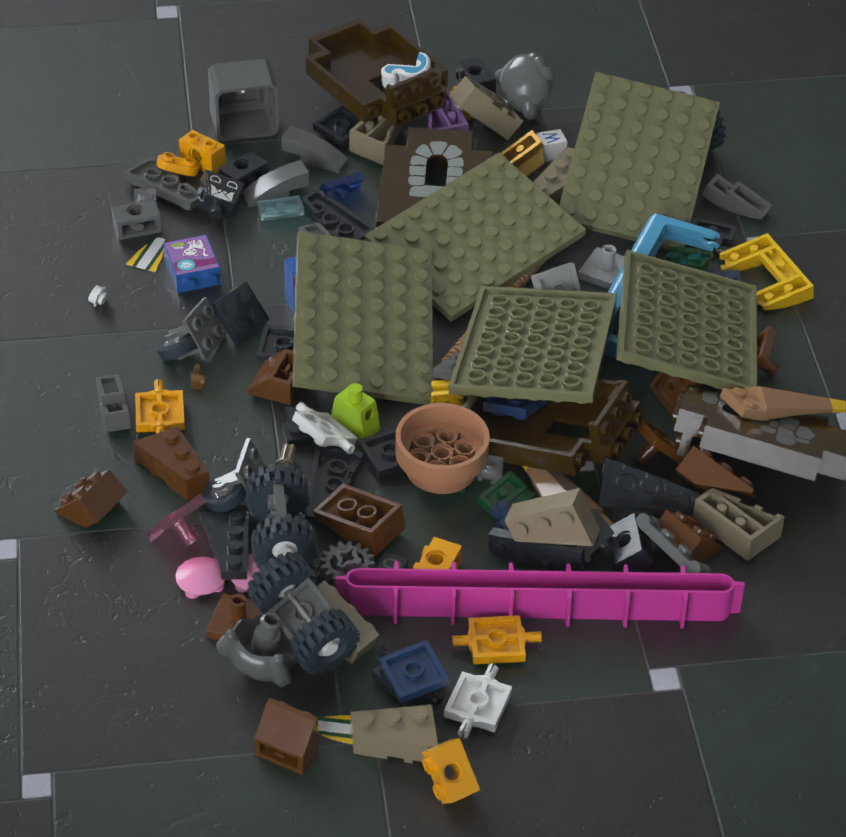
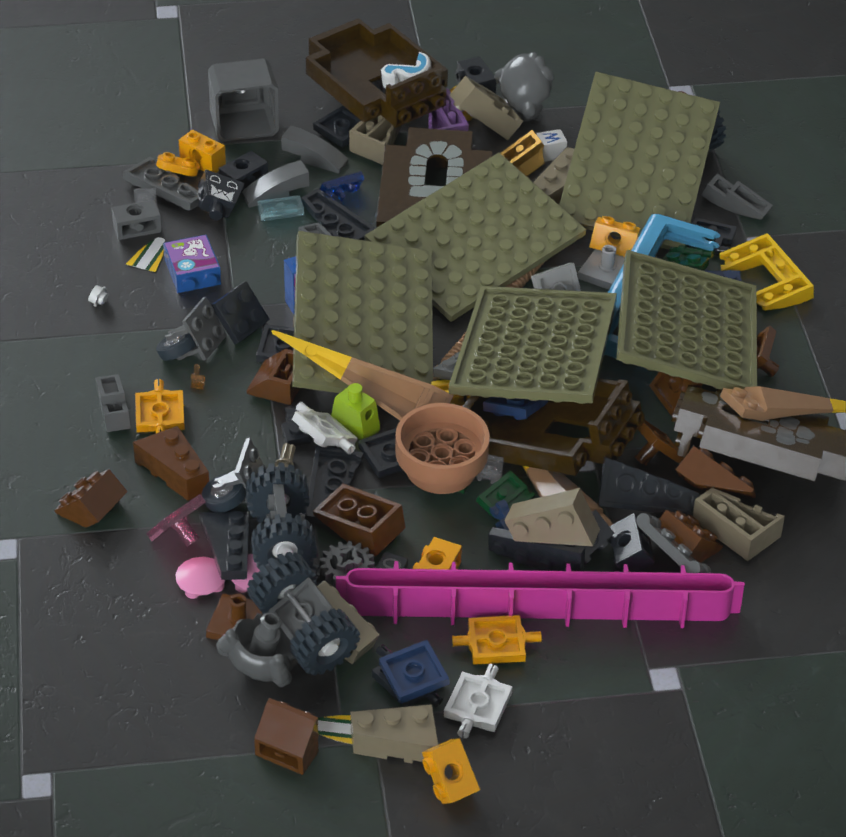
(389, 389): none -> medium nougat plate
(601, 234): none -> light orange brick

